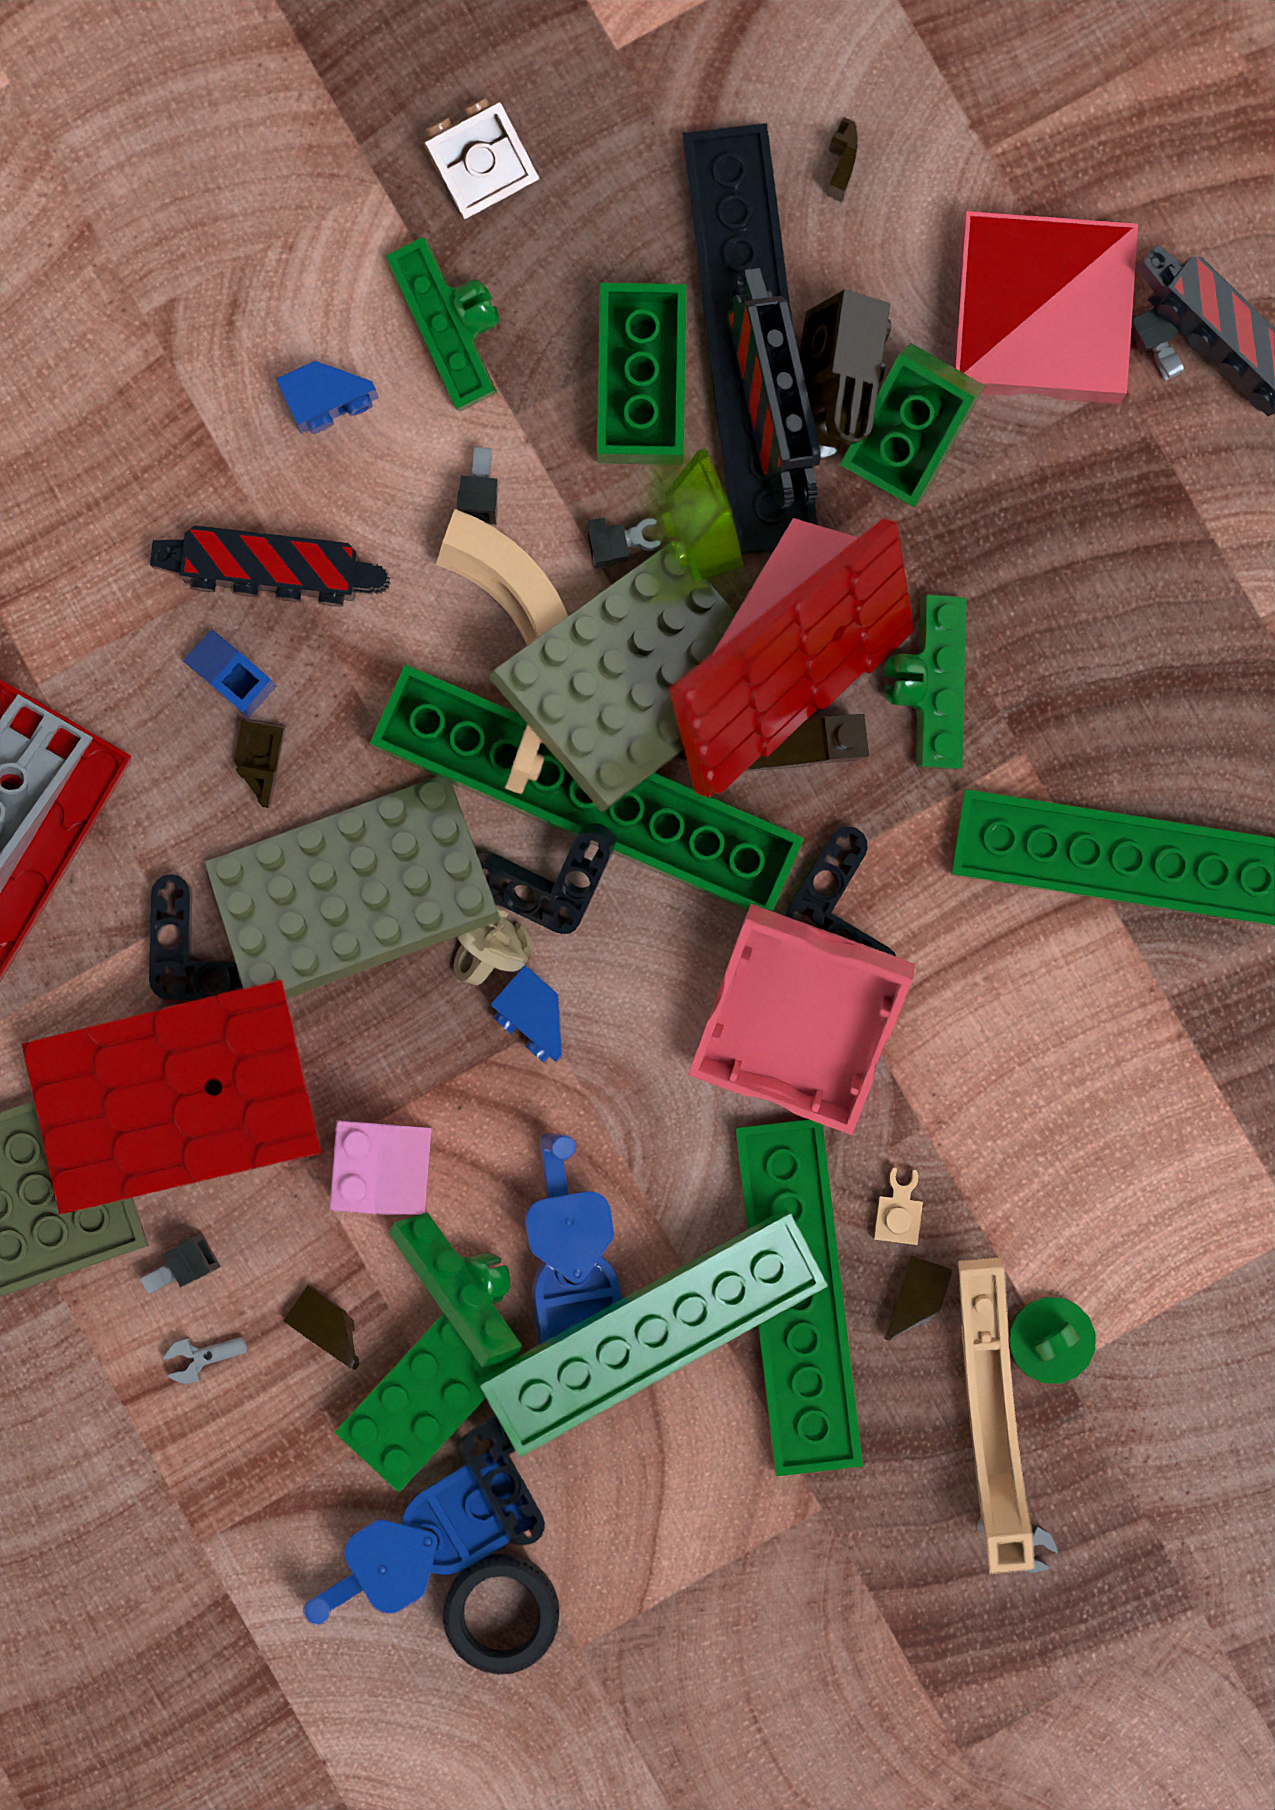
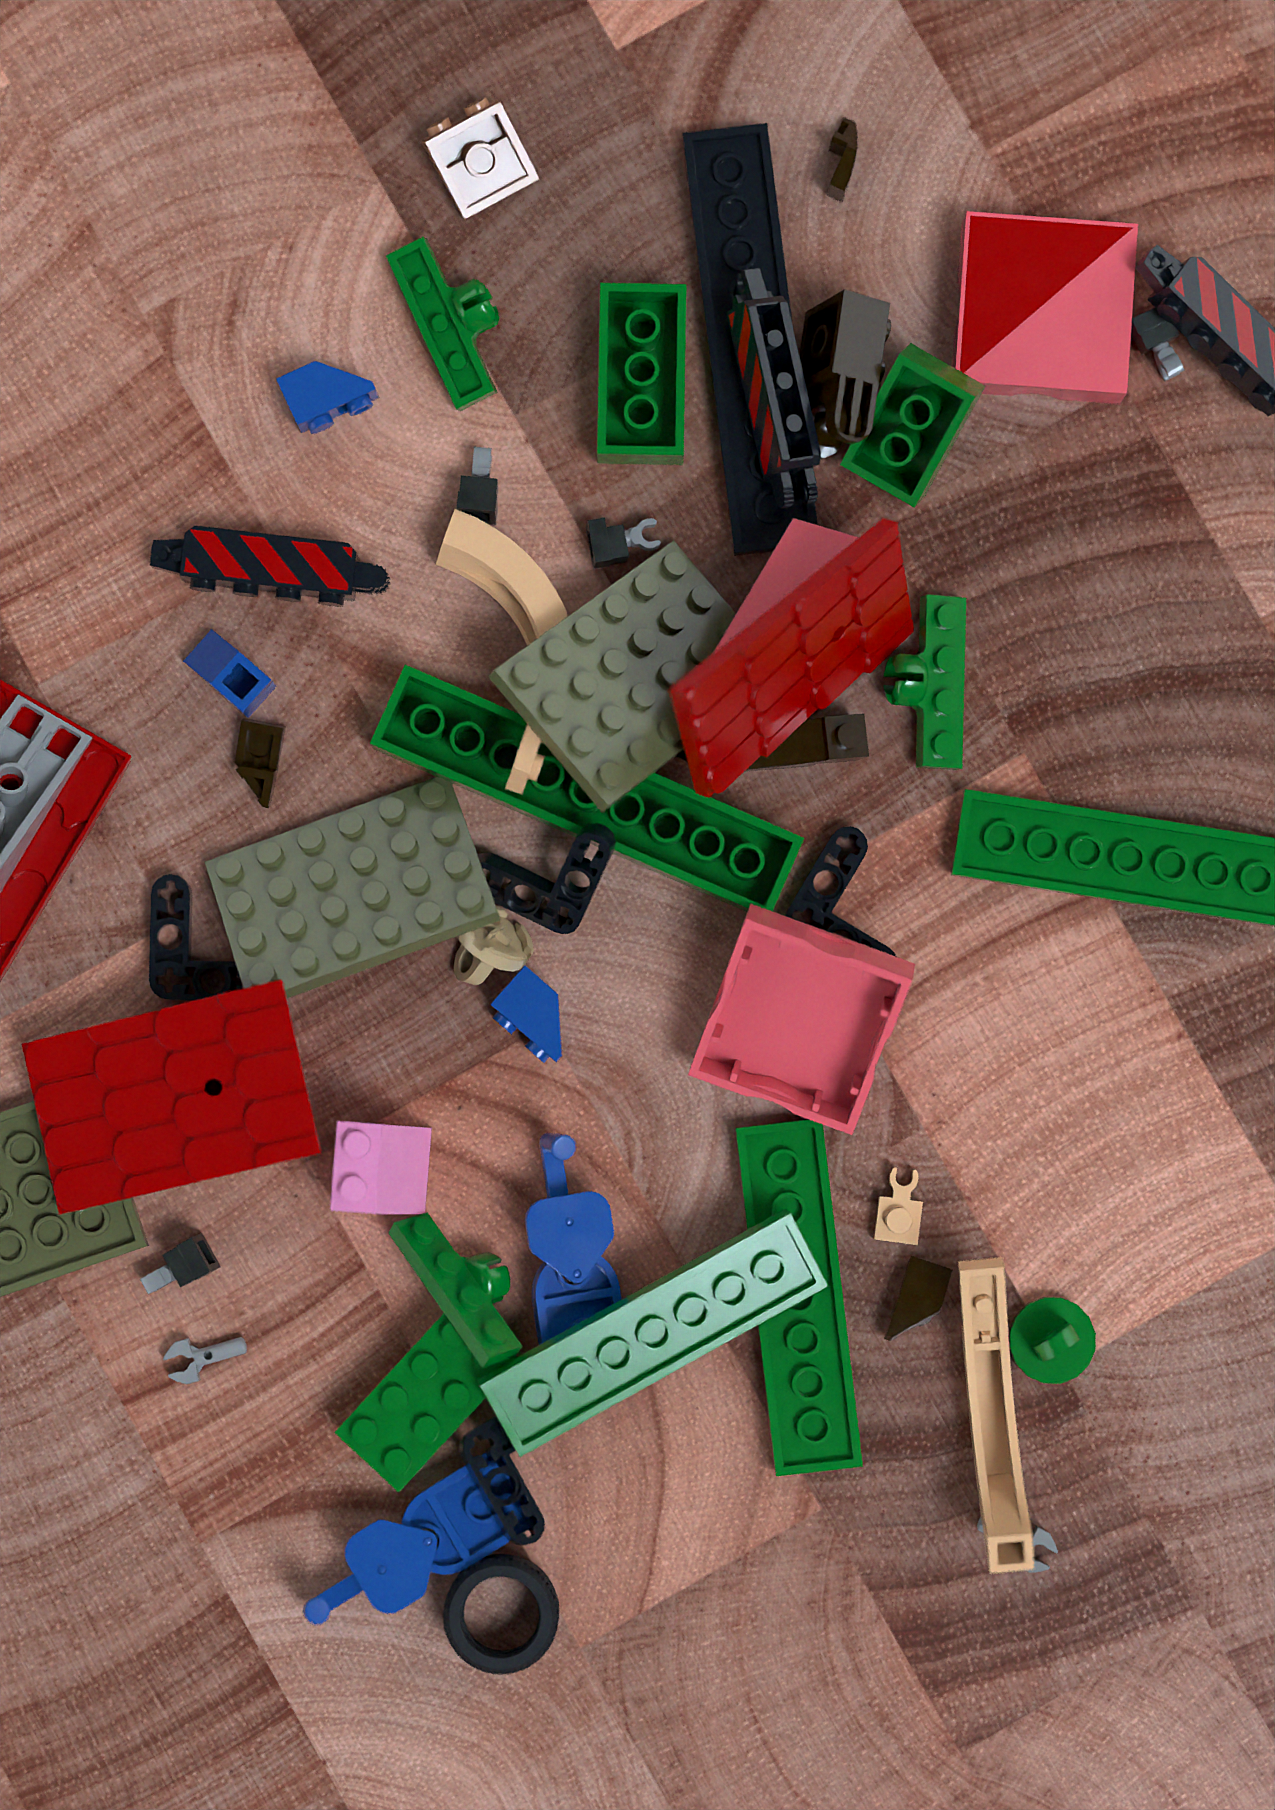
(324, 1325): dark brown slope -> none
(701, 520): clear neon green slope -> none

